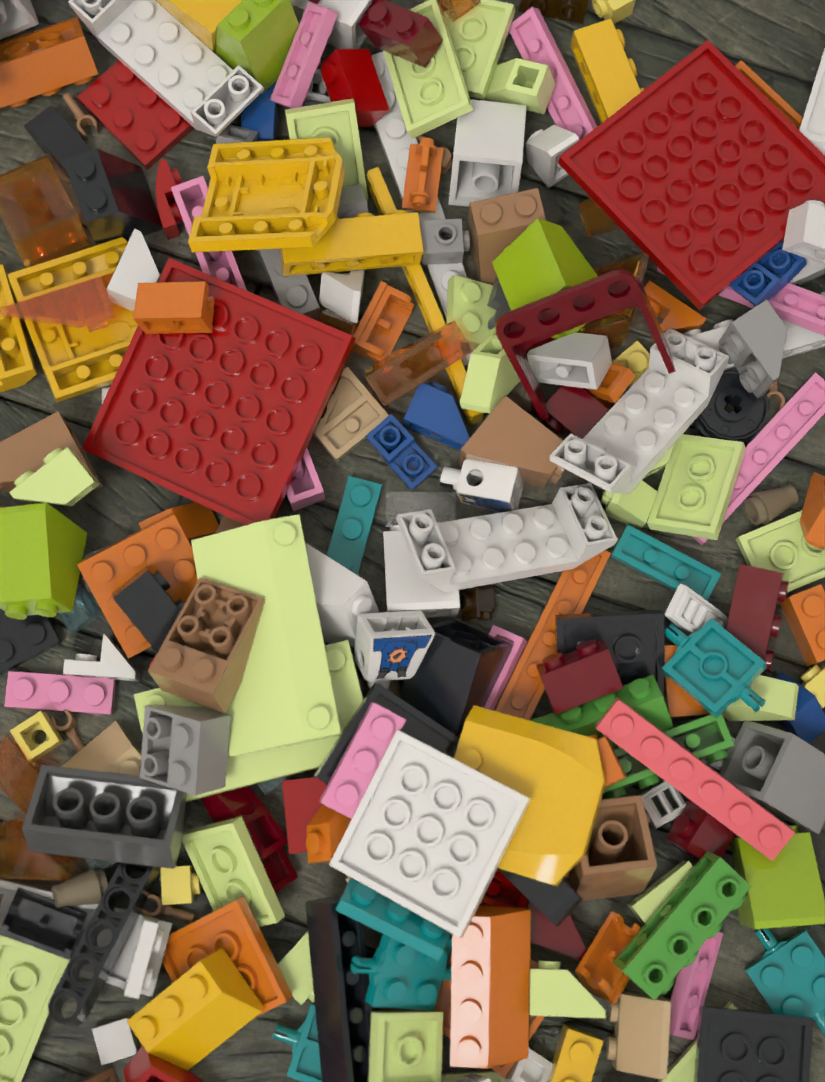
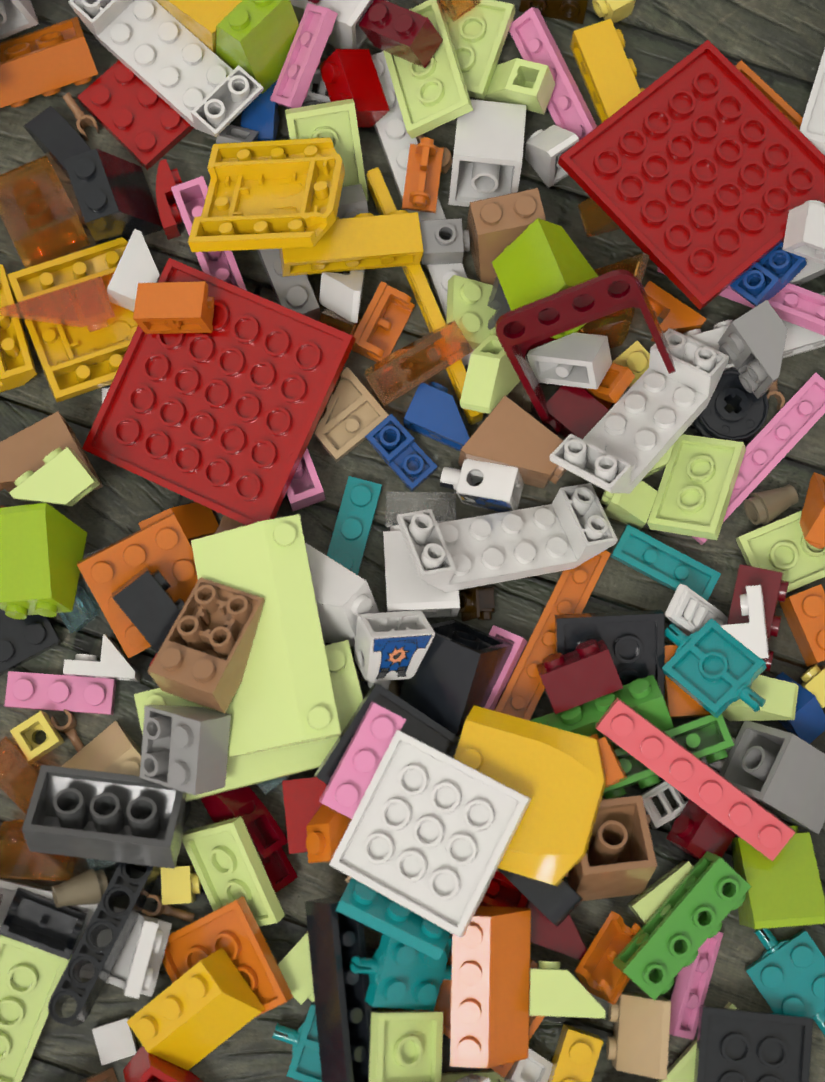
(752, 634): none -> white slope

